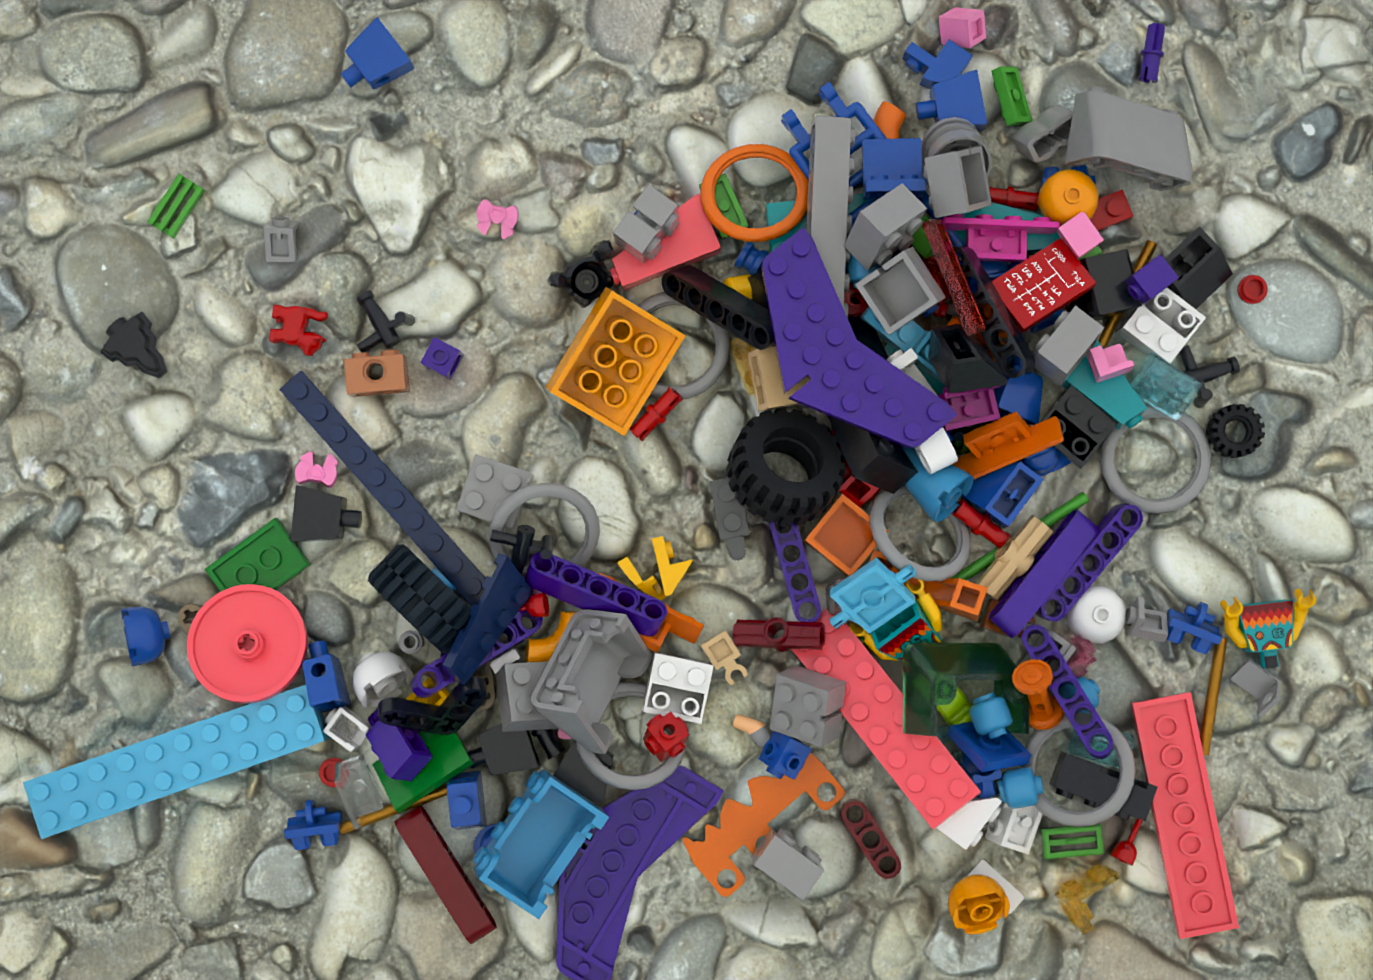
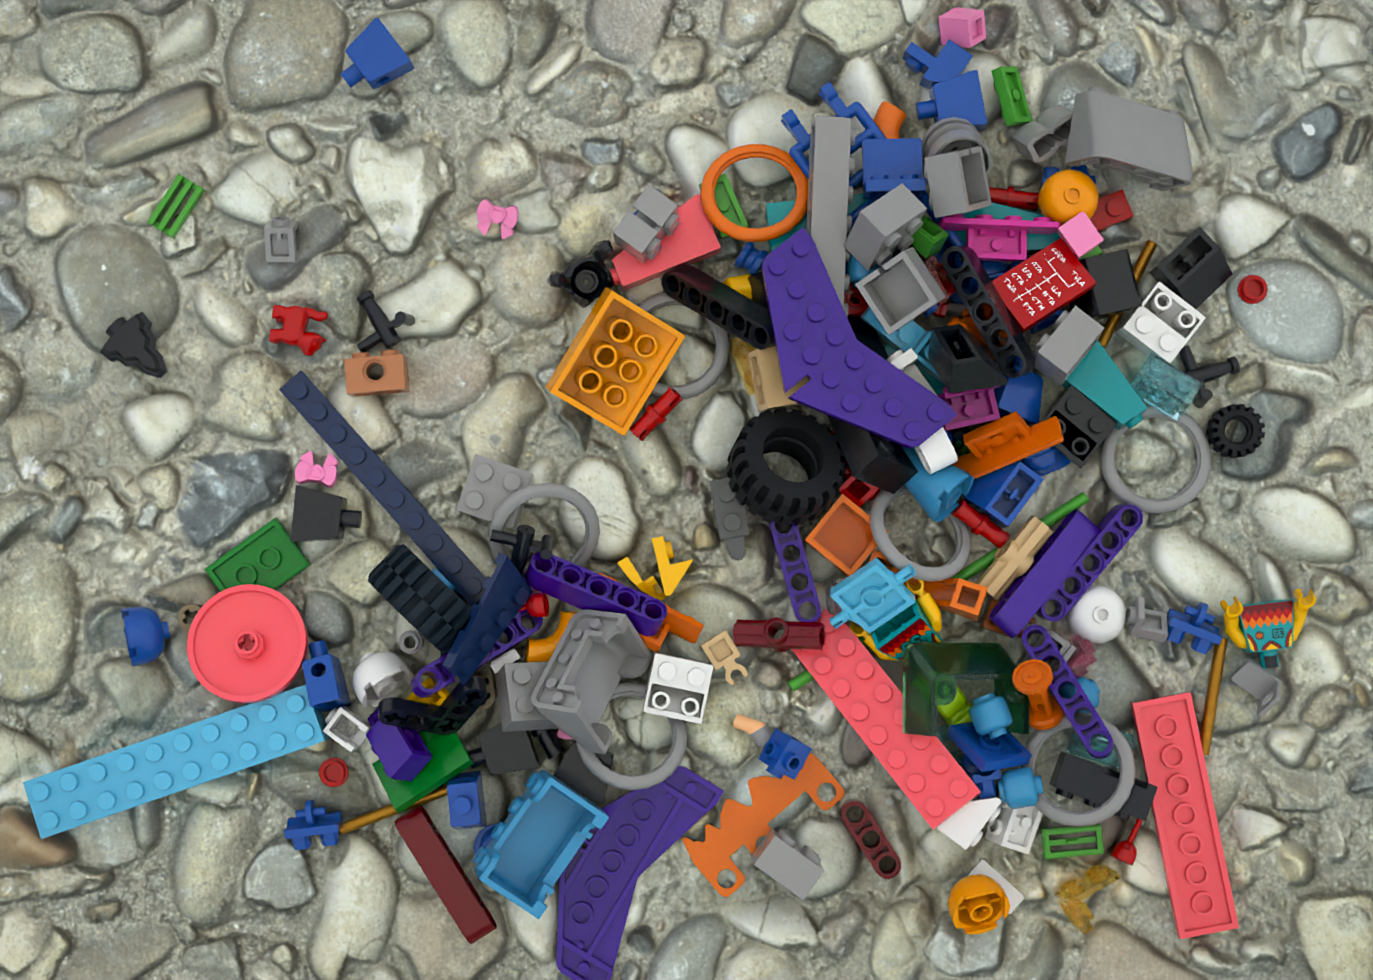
(357, 788): clear panel -> none
(442, 358): dark purple brick -> none
(662, 744): red brick -> none
(803, 700): light grey piece -> none
(954, 276): clear red tile -> none
(1108, 362): bright pink panel -> none
(1151, 279): dark purple brick -> none
(1152, 53): dark purple axle -> none

